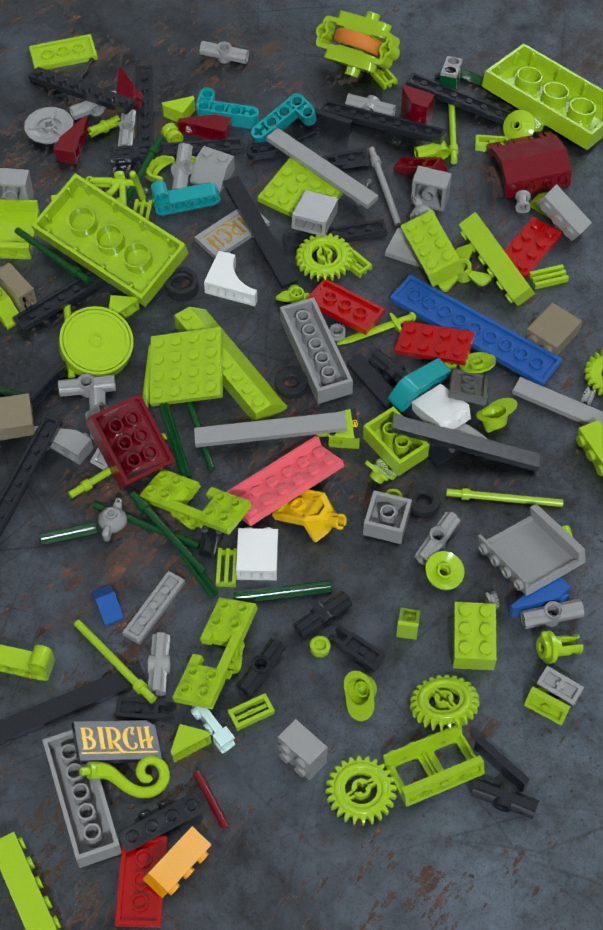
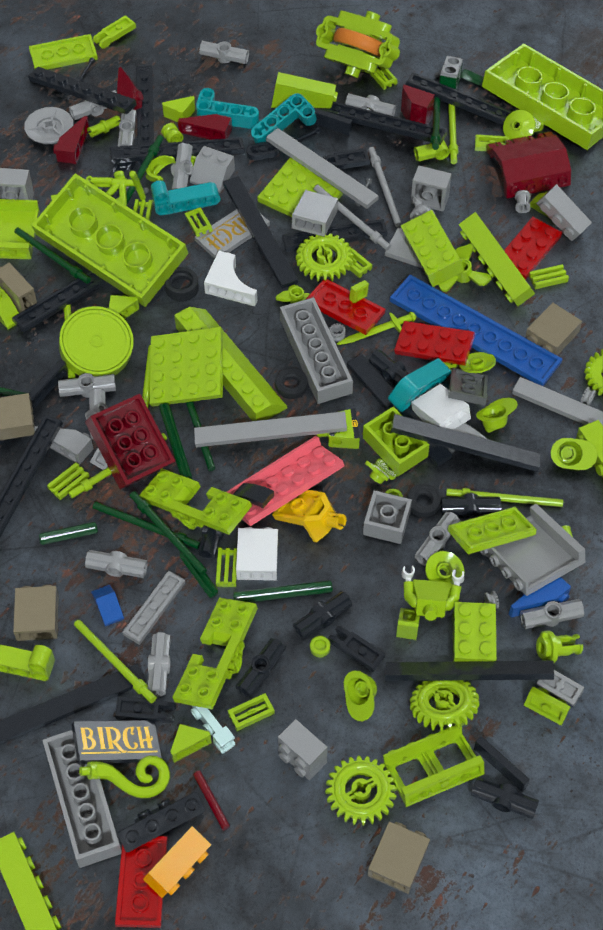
(36, 613): none -> dark tan brick
(65, 479): none -> lime tile
(112, 519): light grey piece -> none
(114, 31): none -> lime hinge
(116, 563): none -> light grey piece
(202, 229): none -> lime tile
(255, 494): none -> black slope
(315, 92): none -> lime slope
(359, 291): none -> lime tile
(375, 236): none -> light grey bar
(398, 856): none -> dark tan brick
(409, 165): dark red slope -> none
(431, 597): none -> lime torso
(436, 137): none -> dark green bar
(469, 670): none -> black tile
(470, 505): none -> black piece
(491, 530): none -> lime tile
(573, 453): none -> lime piece

